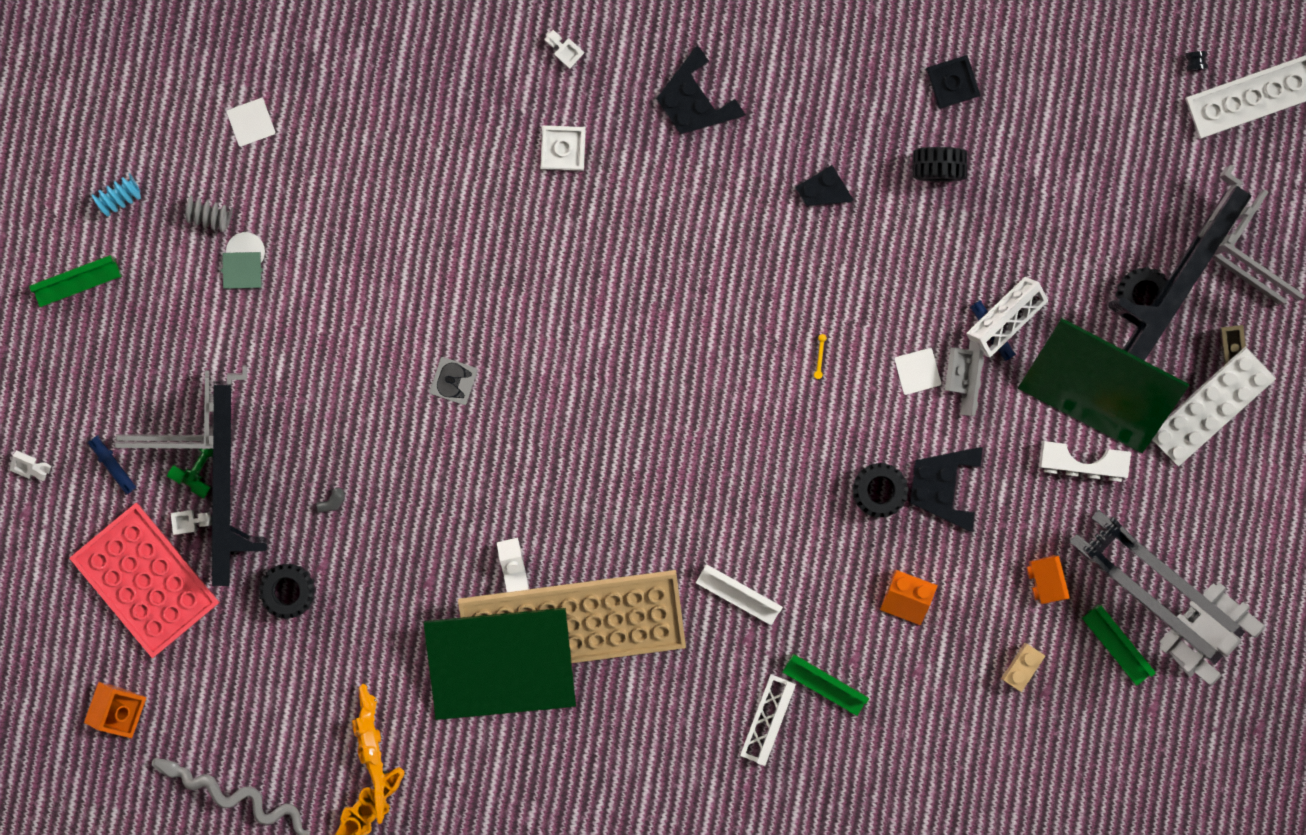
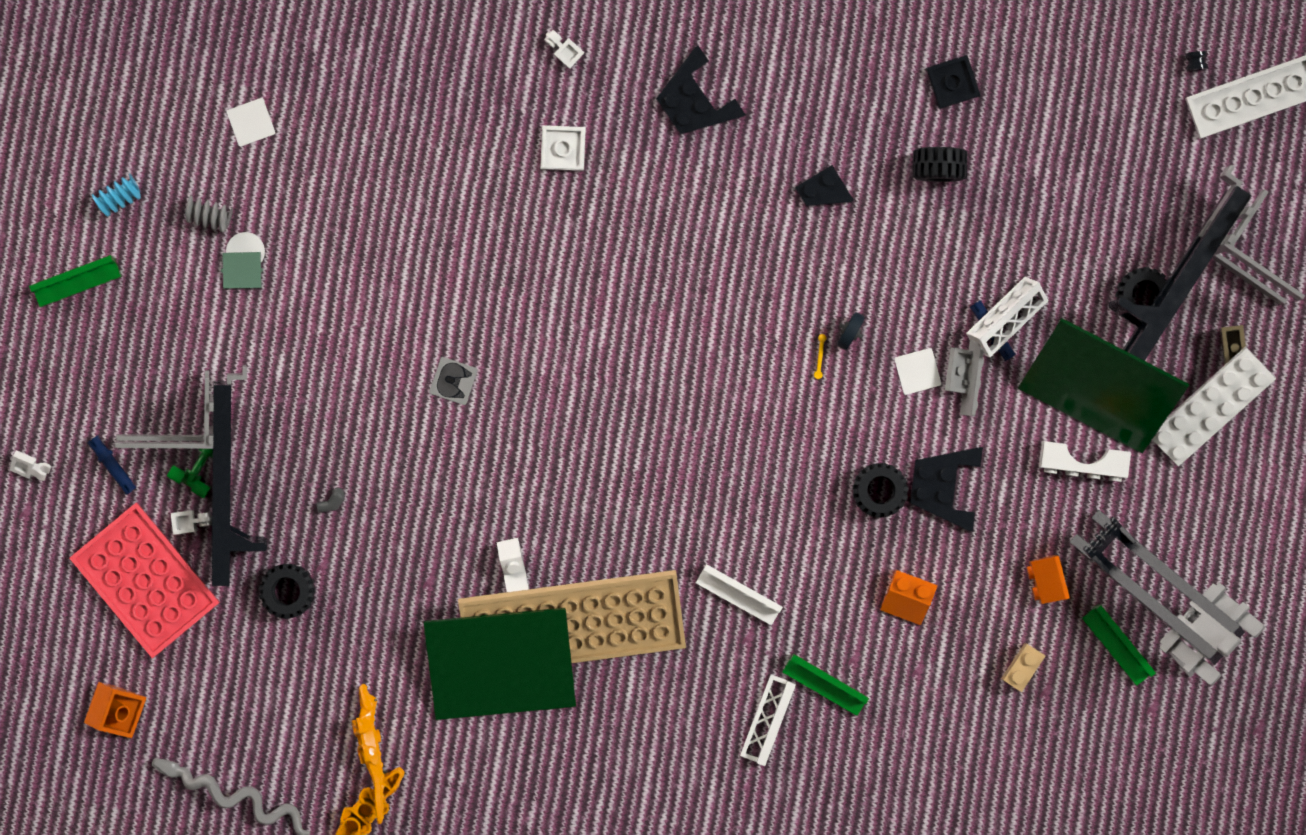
(850, 331): none -> black wheel

